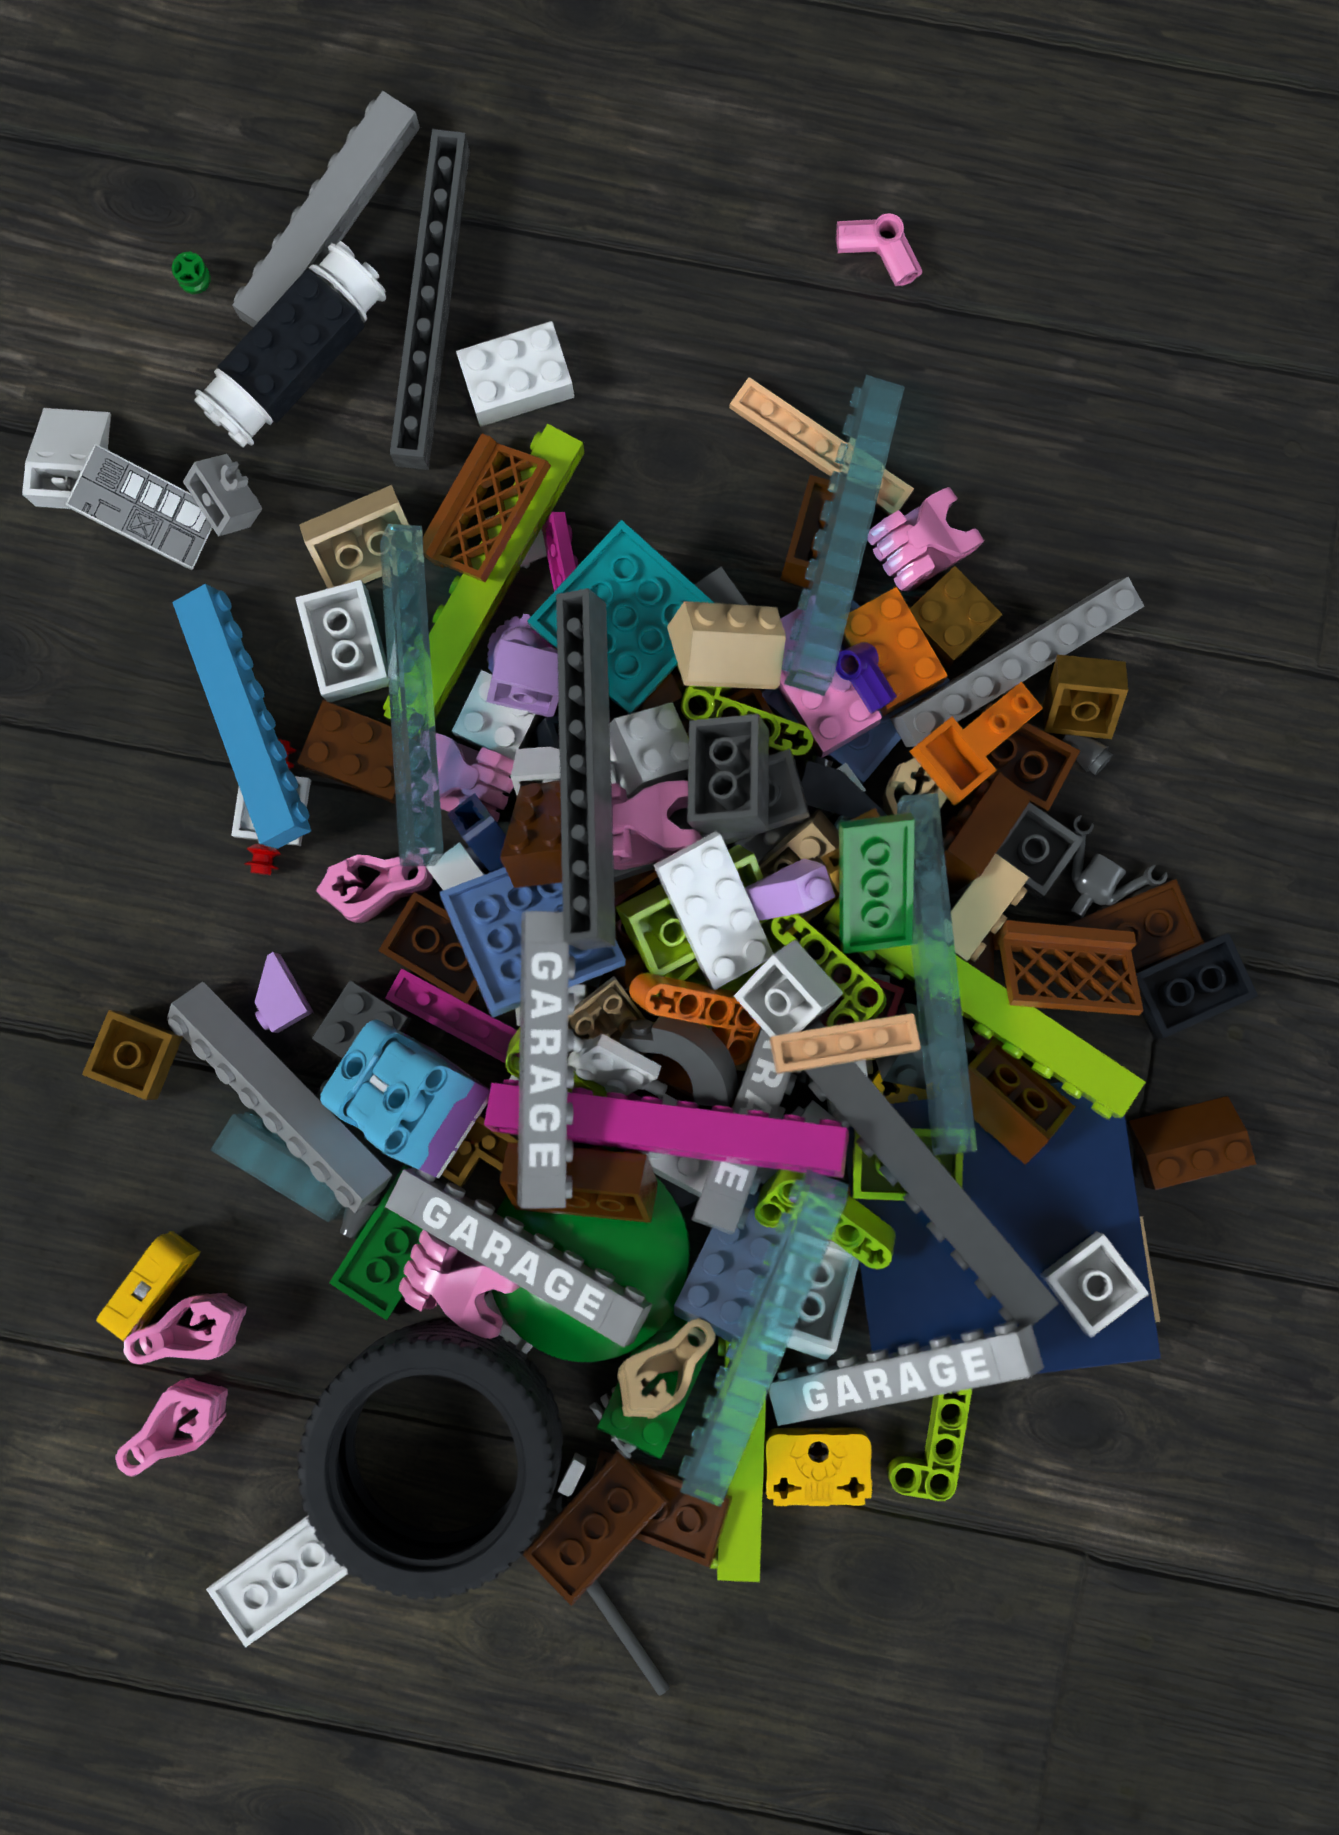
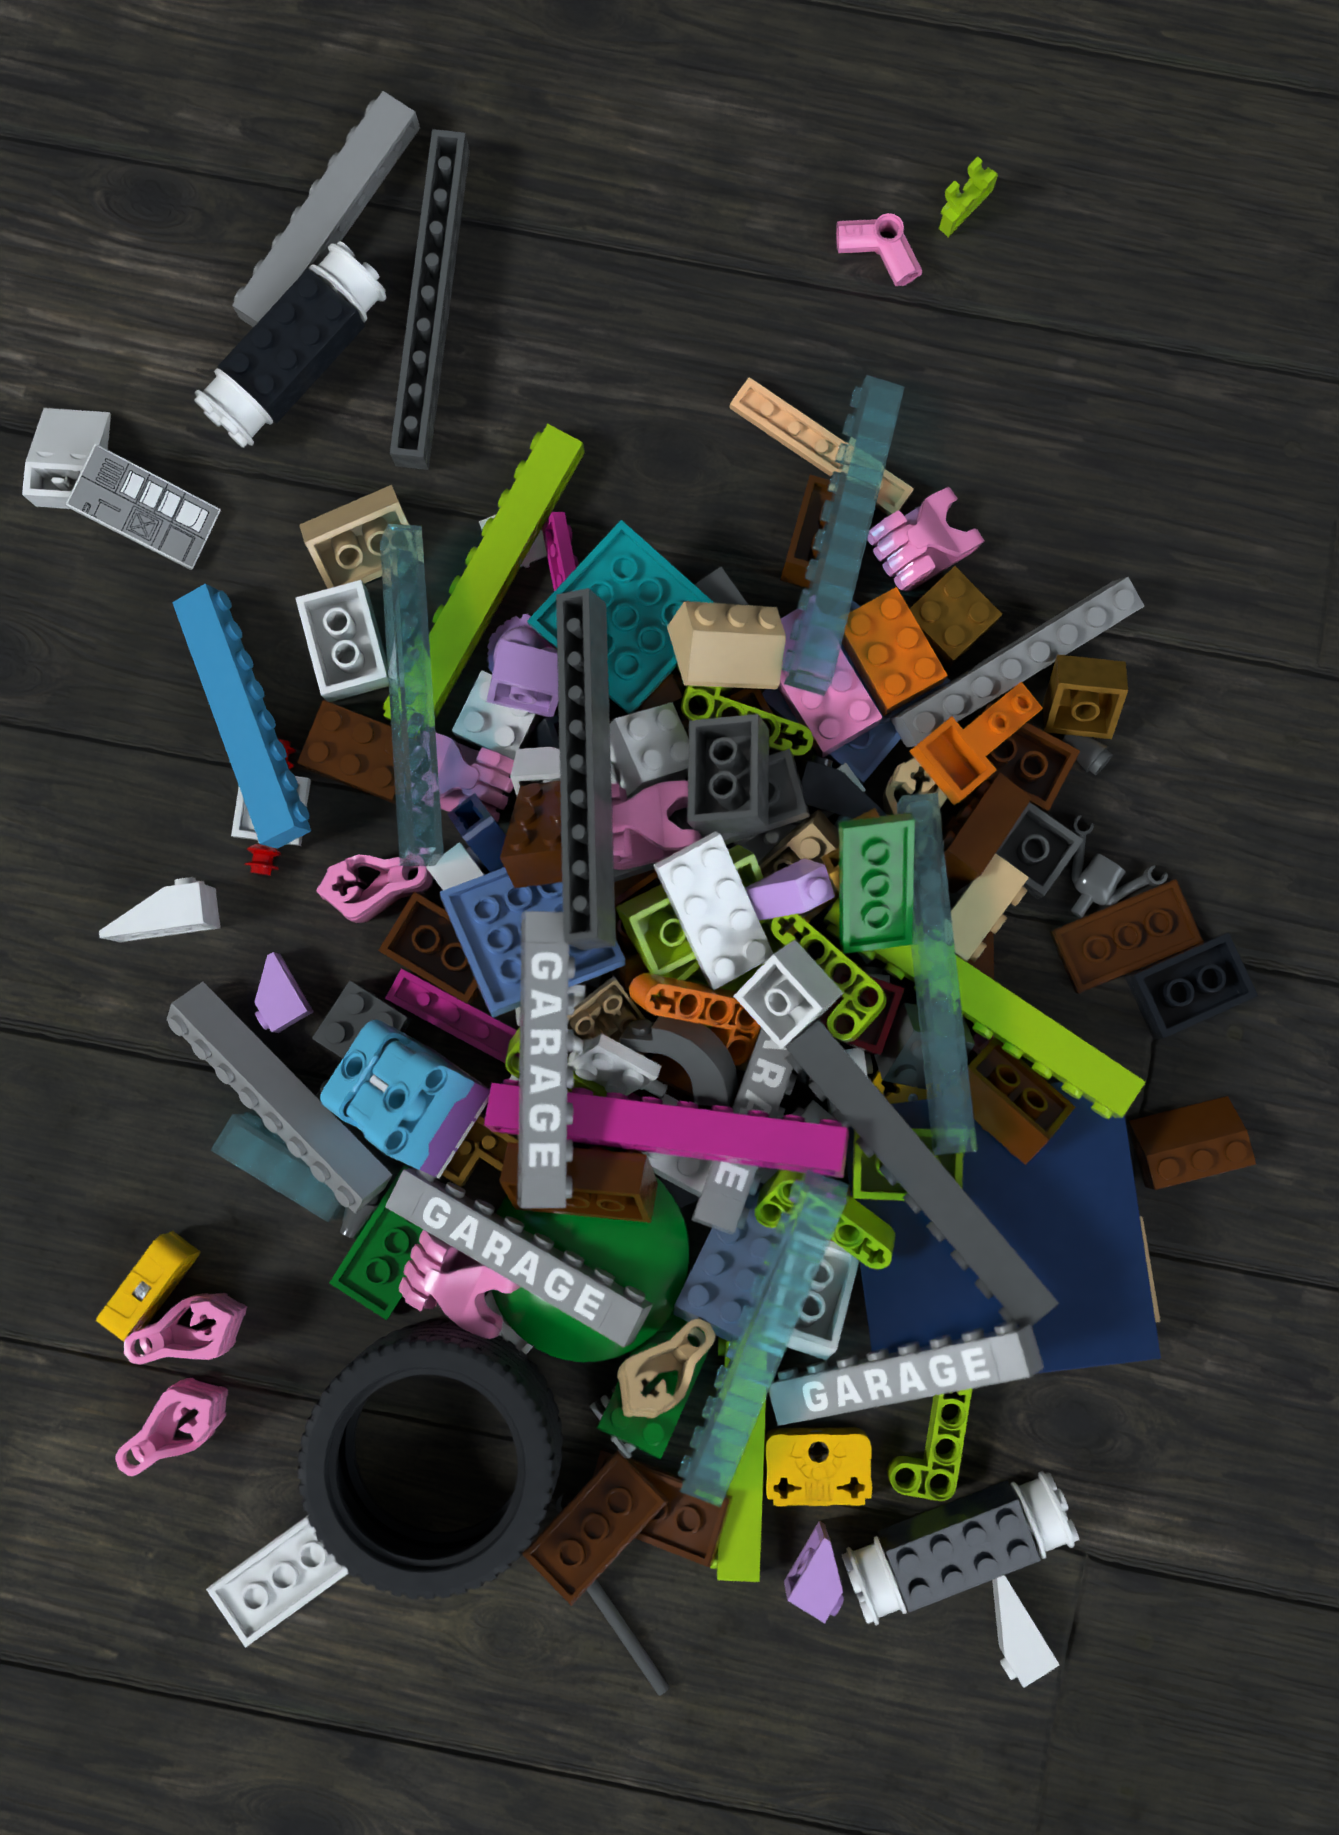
(132, 1055): pearl gold brick -> none
(170, 911): none -> white slope
(186, 265): green wheel -> none
(222, 494): light grey brick -> none
(465, 499): dark orange fence -> none
(516, 373): white brick -> none
(572, 1474): white tile -> none
(814, 1577): none -> lavender slope
(844, 1043): light nougat plate -> none
(865, 675): dark purple piece -> none
(959, 1546): none -> brick
(962, 205): none -> lime plate
(1018, 1637): none -> white slope
(1066, 941): dark orange fence -> none
(1094, 1283): white brick -> none

